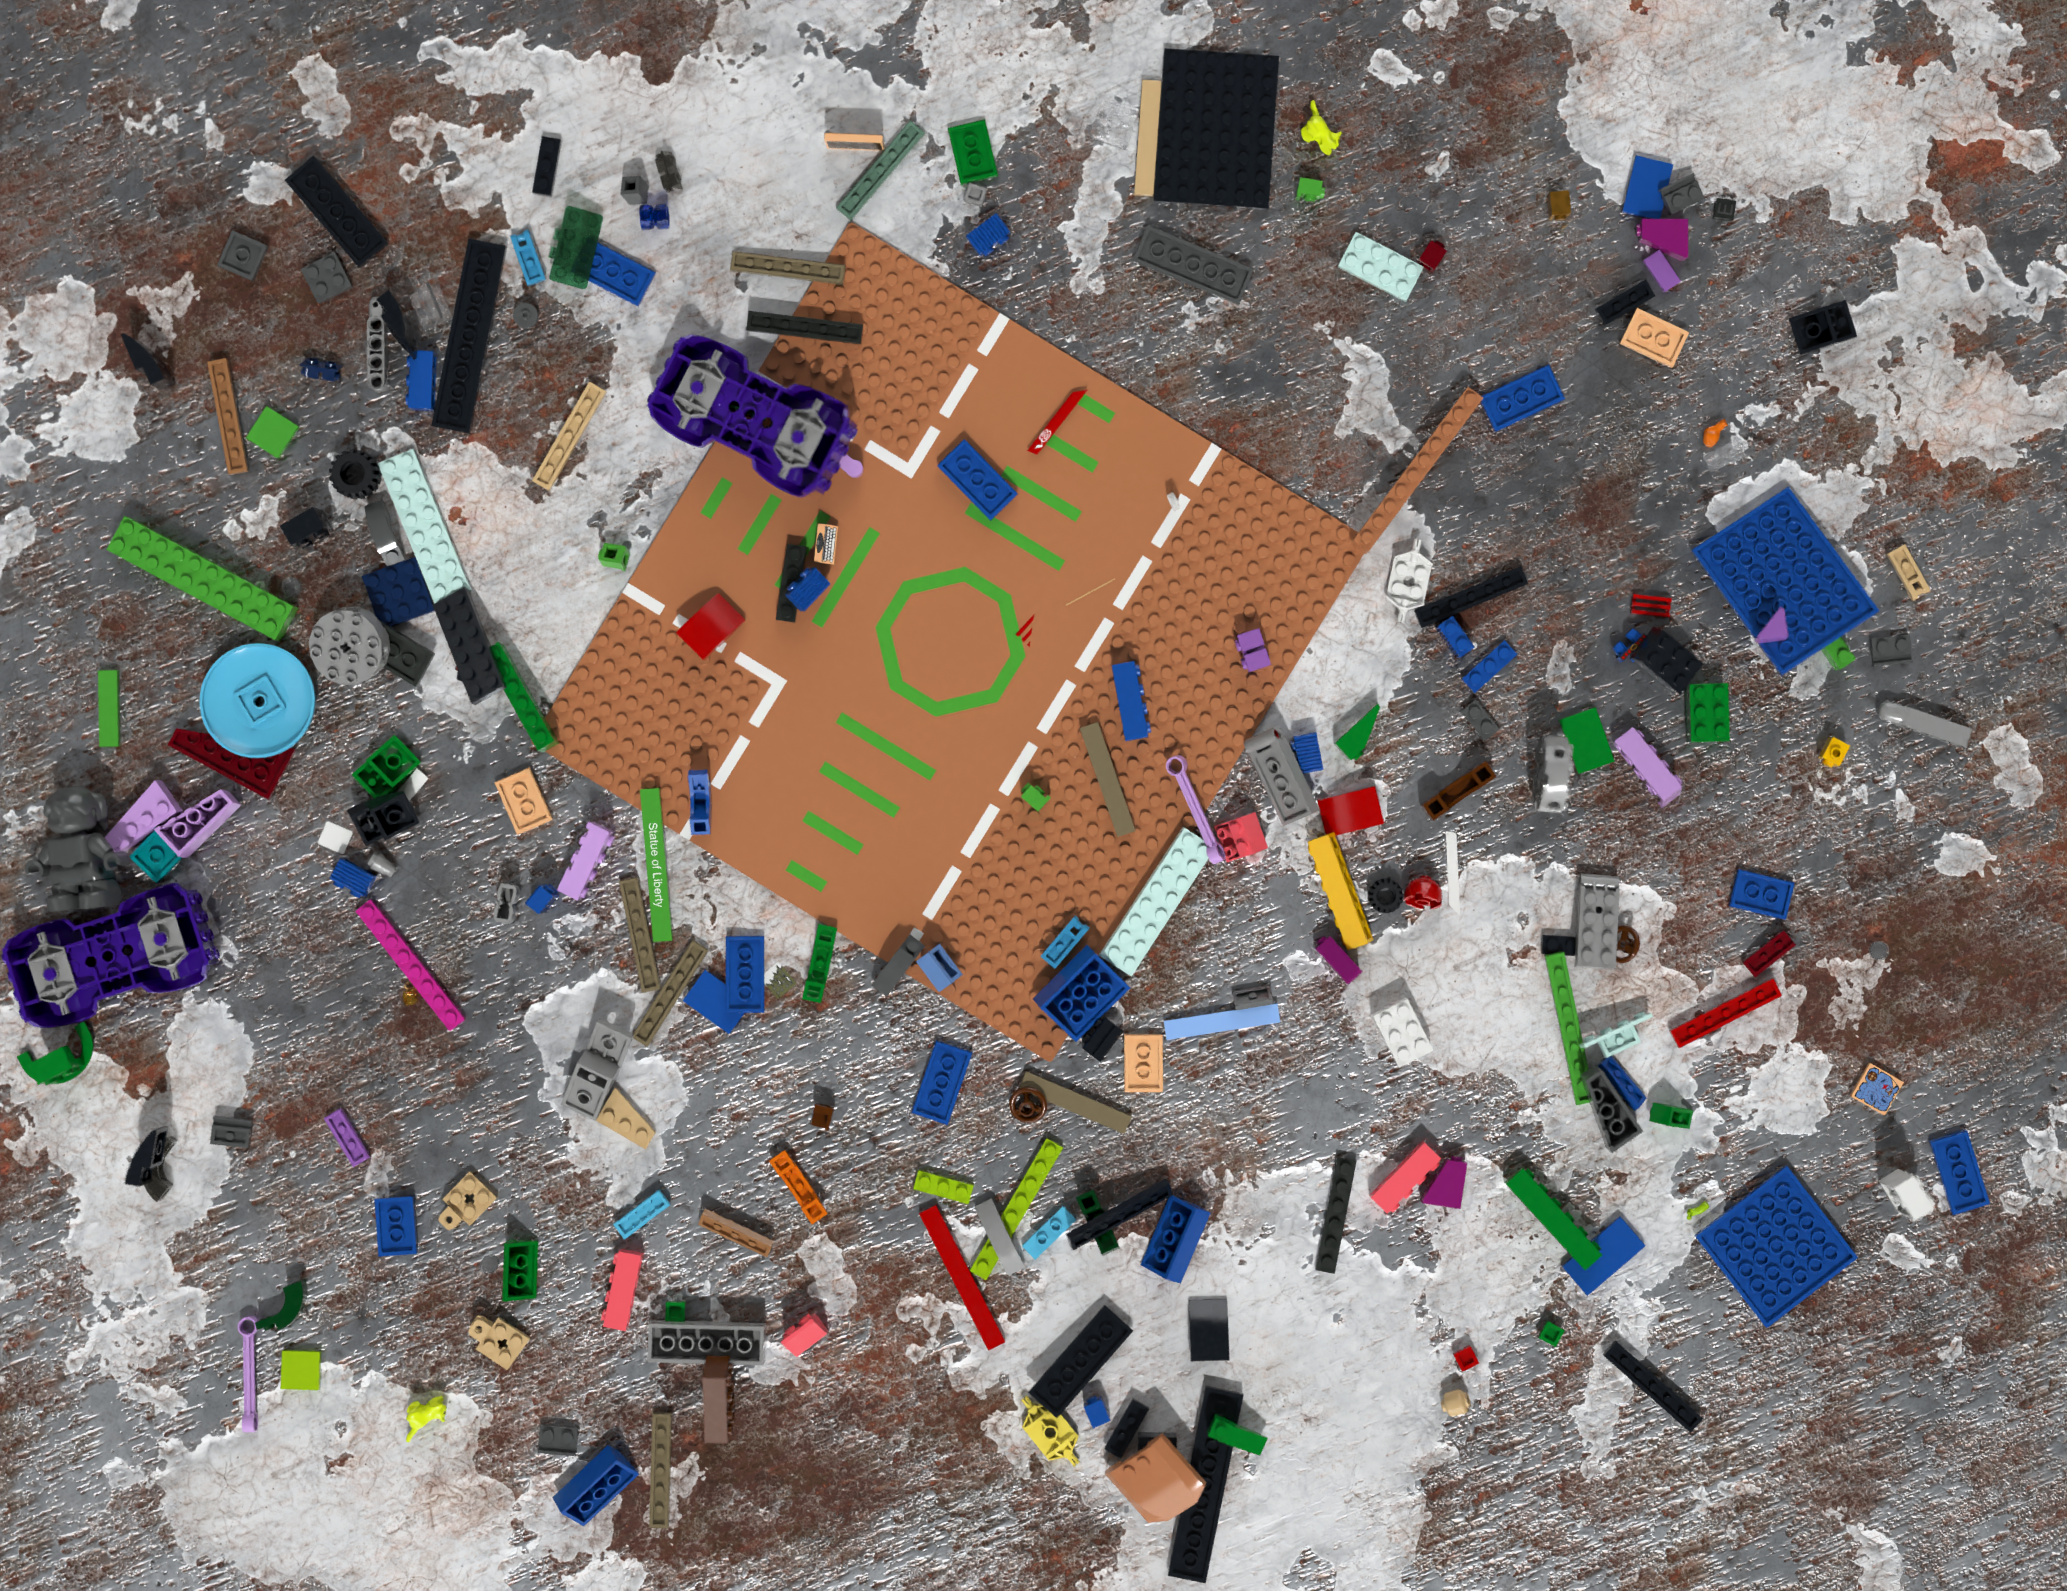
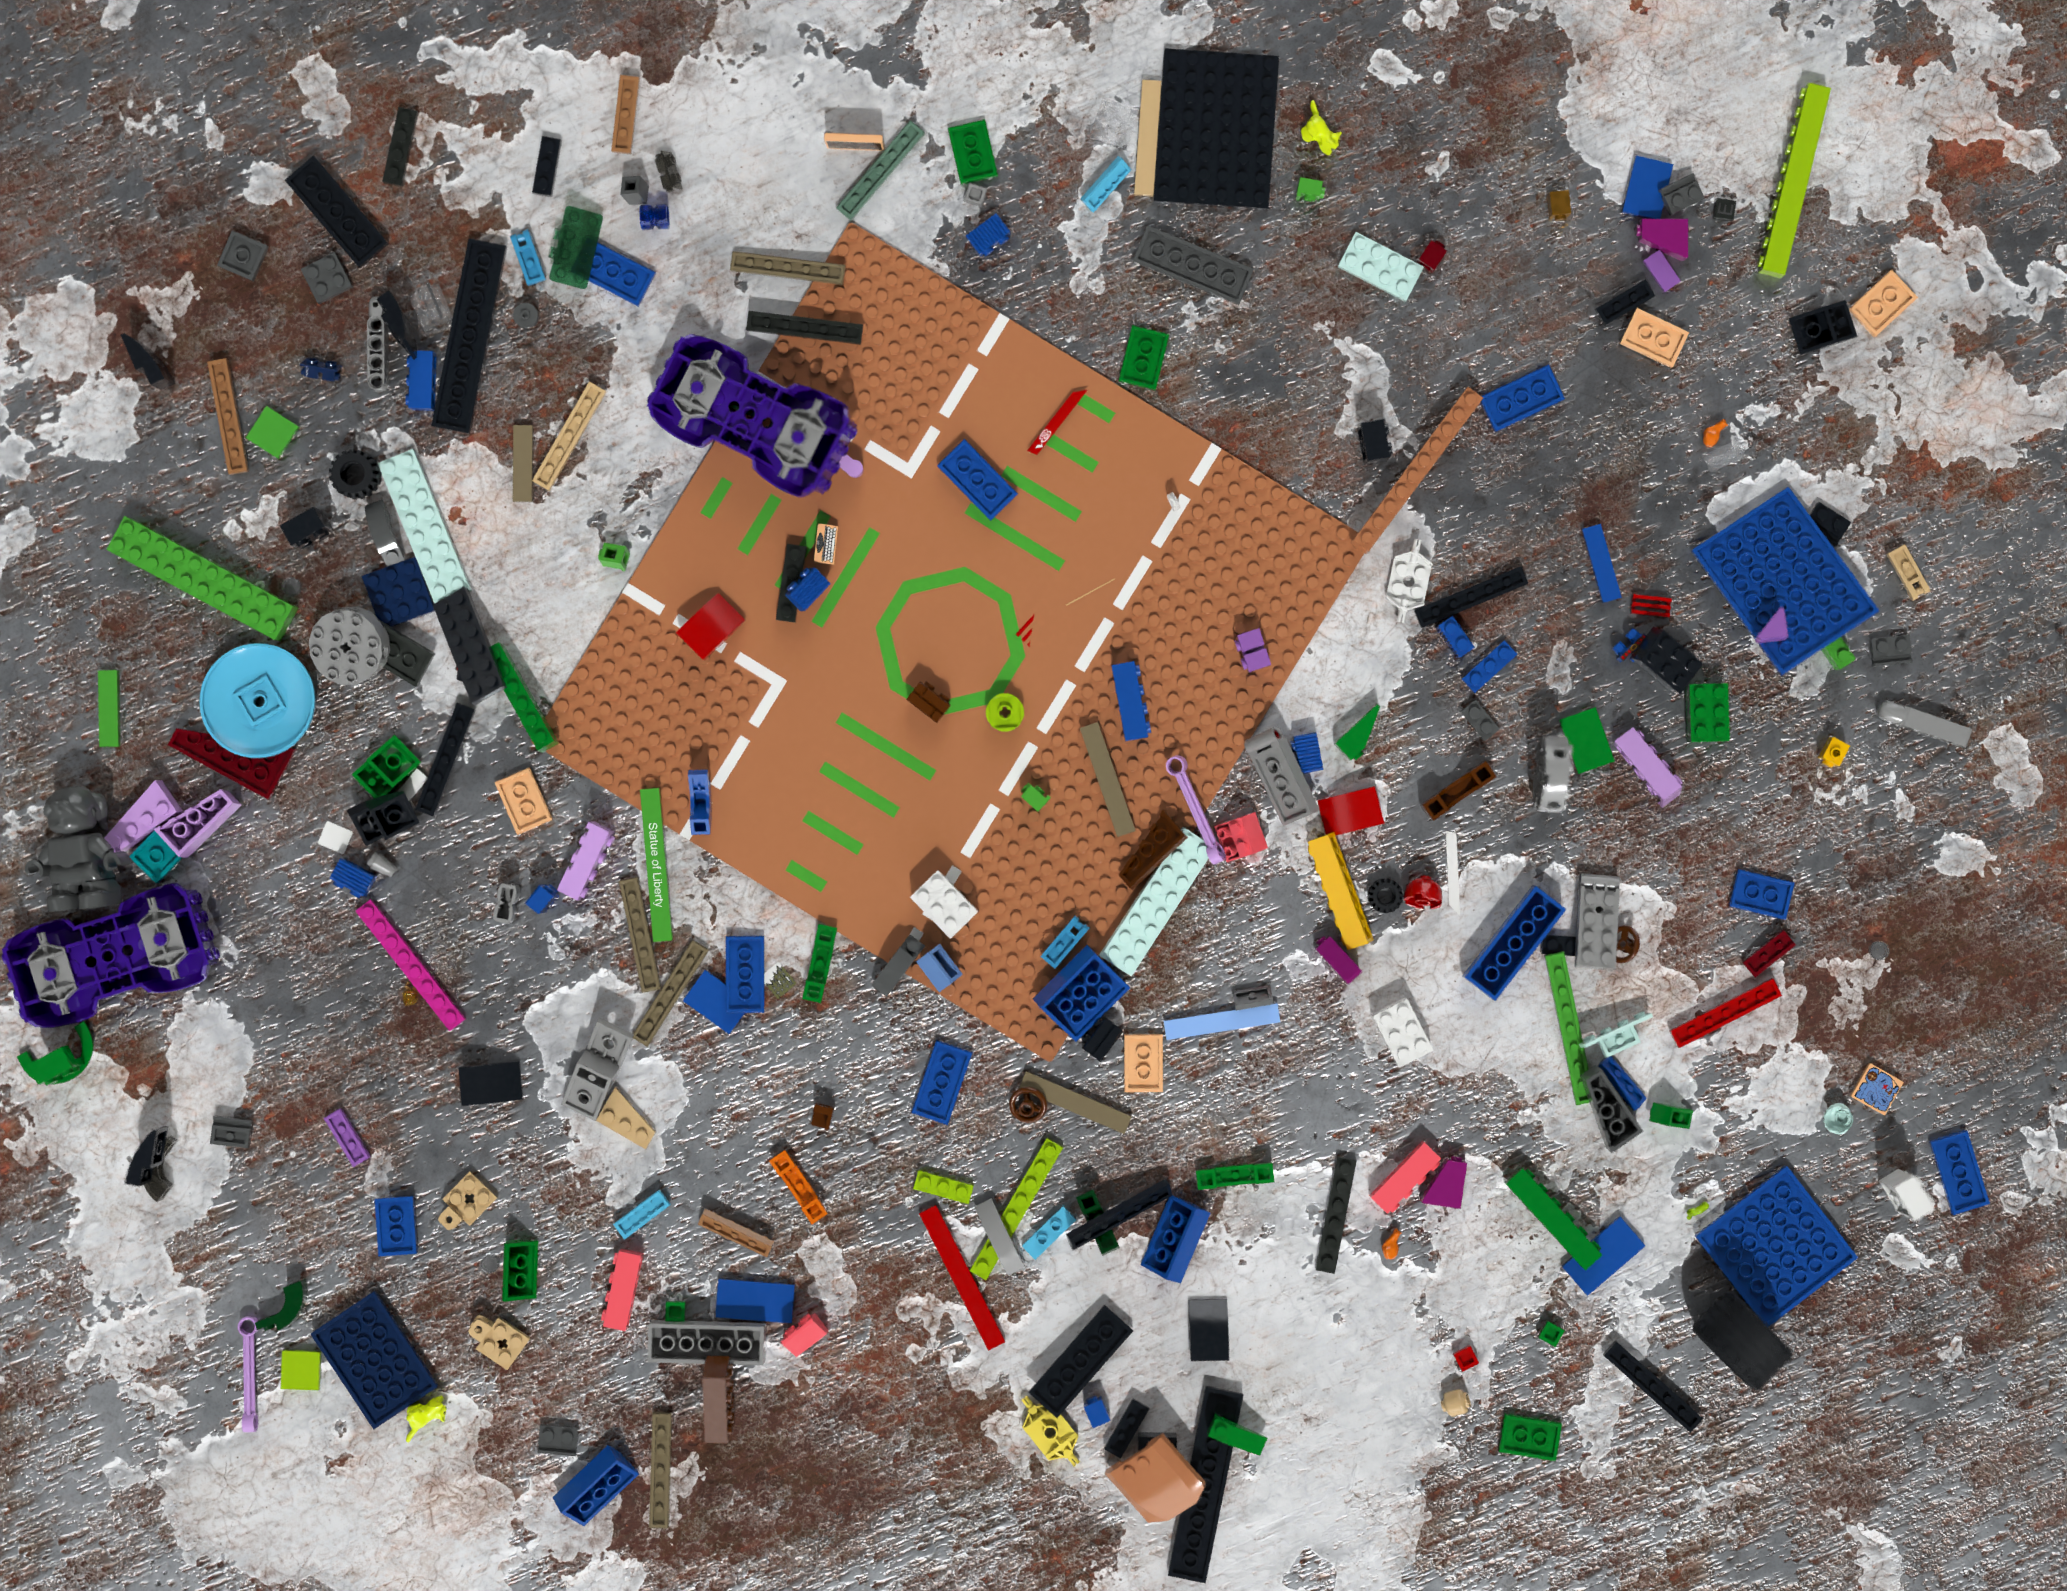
(374, 1360): none -> dark blue plate
(400, 146): none -> pearl dark grey plate
(445, 759): none -> black plate
(490, 1083): none -> black slope
(523, 463): none -> dark tan tile
(625, 114): none -> medium nougat plate
(755, 1300): none -> blue tile
(928, 701): none -> reddish brown brick
(944, 904): none -> white brick
(996, 705): none -> lime plate
(1105, 184): none -> medium azure plate
(1143, 357): none -> green tile
(1157, 846): none -> reddish brown wing
(1235, 1175): none -> green slope
(1374, 442): none -> black brick
(1390, 1246): none -> orange animal
(1514, 942): none -> blue brick
(1530, 1437): none -> green tile
(1601, 563): none -> blue tile
(1742, 1341): none -> black tyre
(1794, 180): none -> lime brick
(1830, 523): none -> black plate
(1838, 1118): none -> light aqua hair
(1882, 303): none -> light nougat tile

